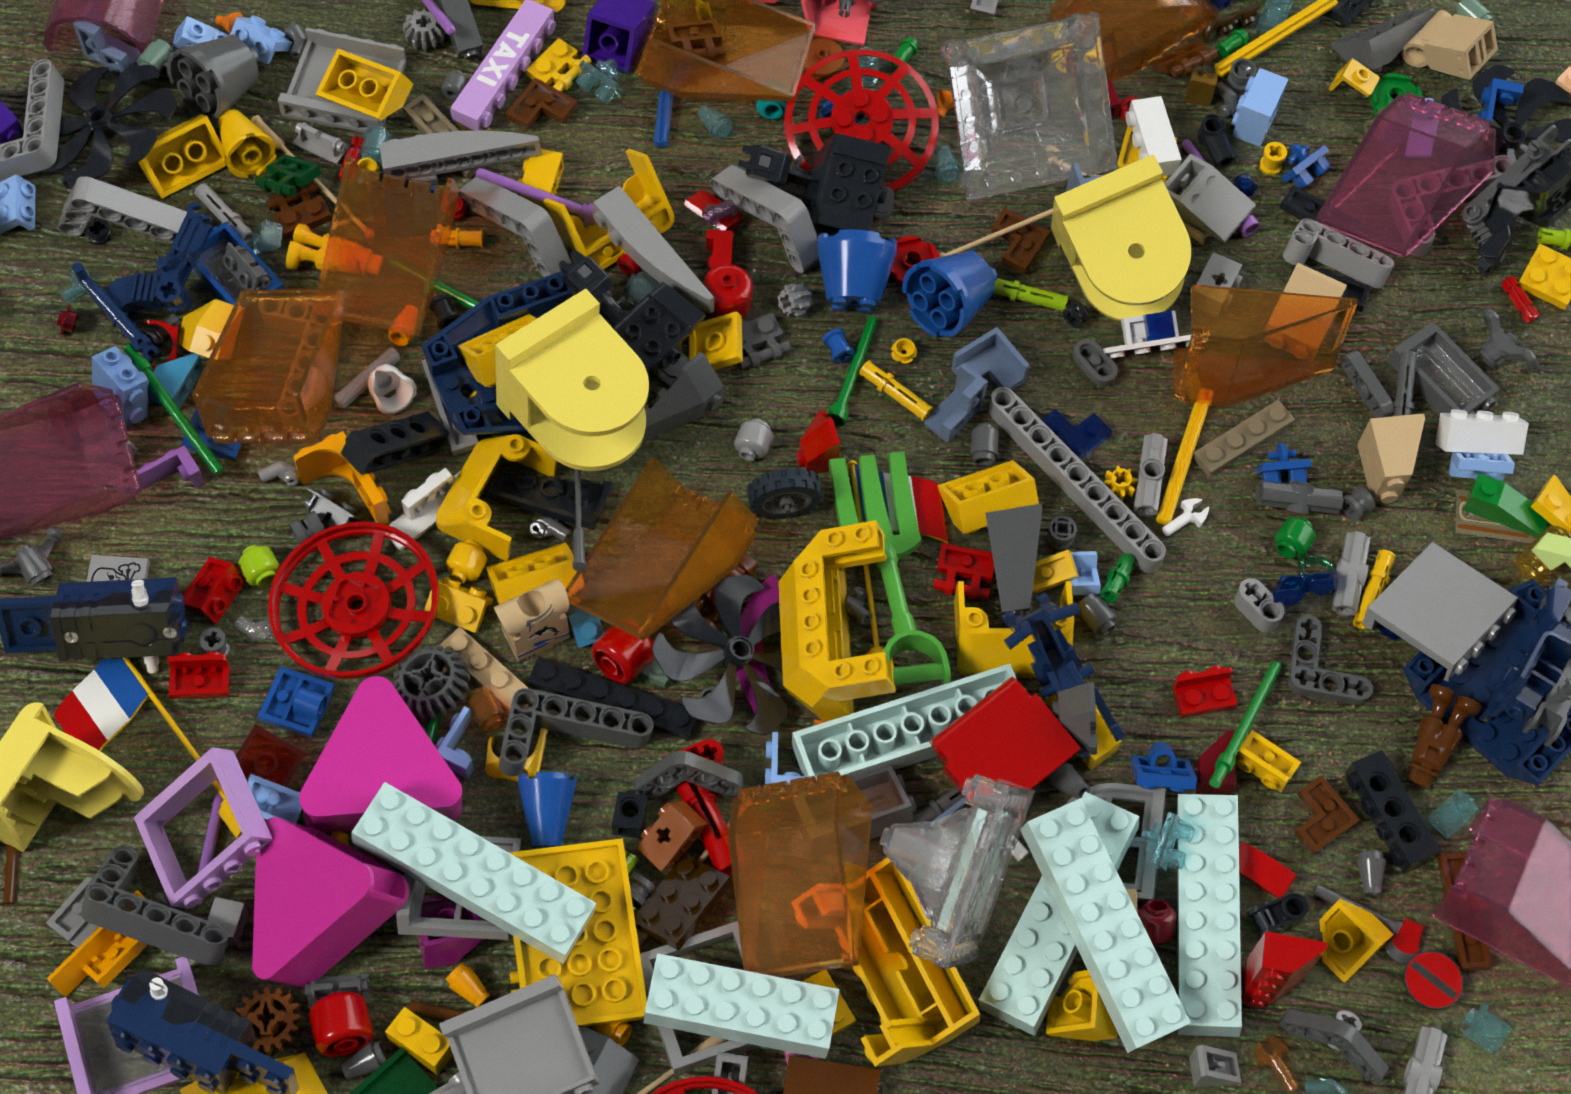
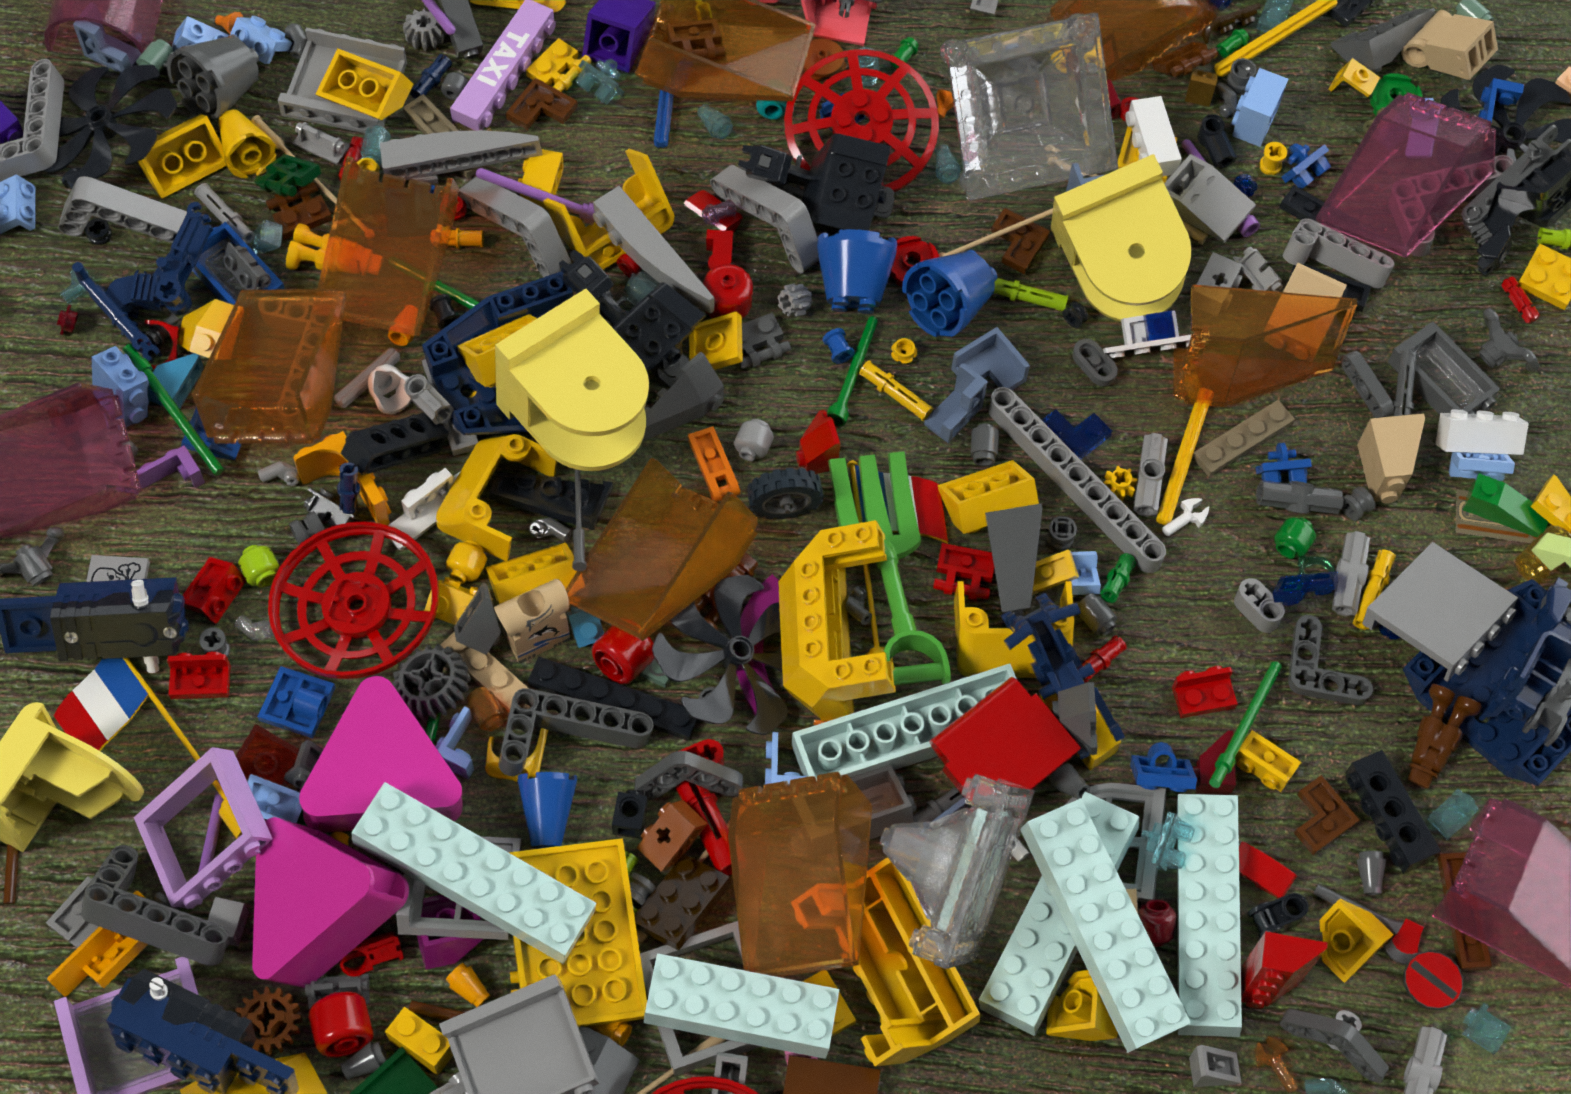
(304, 764): none -> dark grey bracket
(348, 488): none -> dark blue pin
(376, 949): none -> red piece
(428, 399): none -> light grey piece
(431, 76): none -> dark blue pin
(479, 623): none -> dark grey slope
(713, 463): none -> orange plate
(1101, 658): none -> red pin
(1251, 268): none -> light grey hinge

